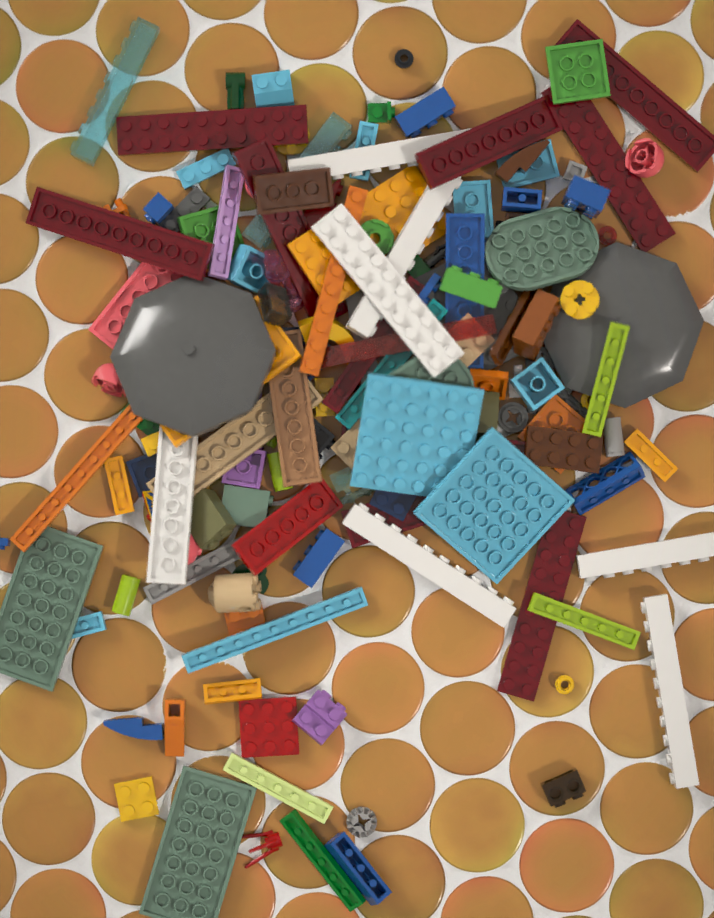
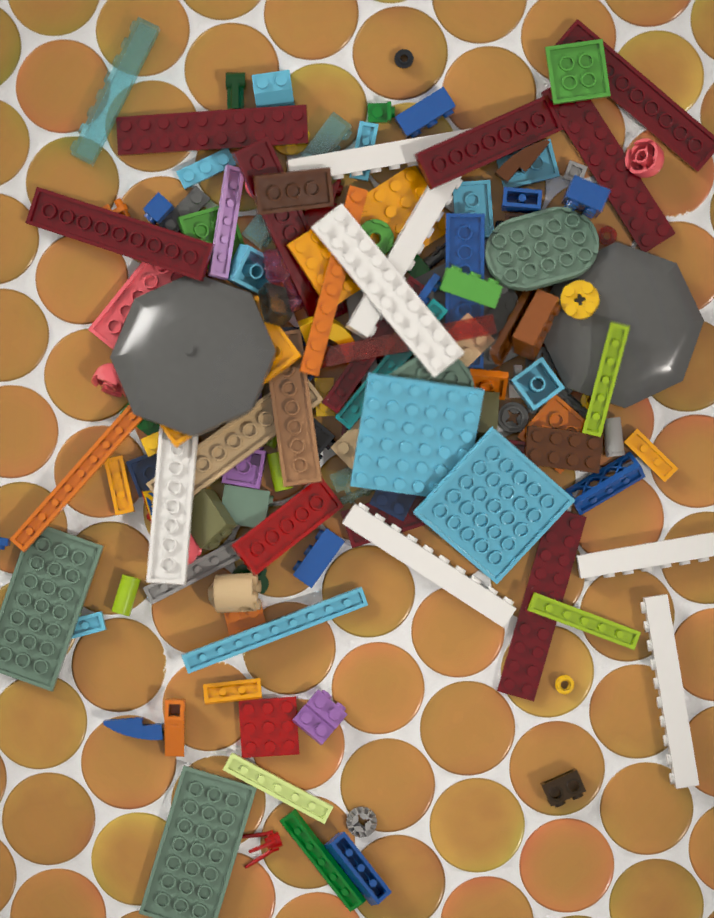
(136, 798): yellow plate -> none

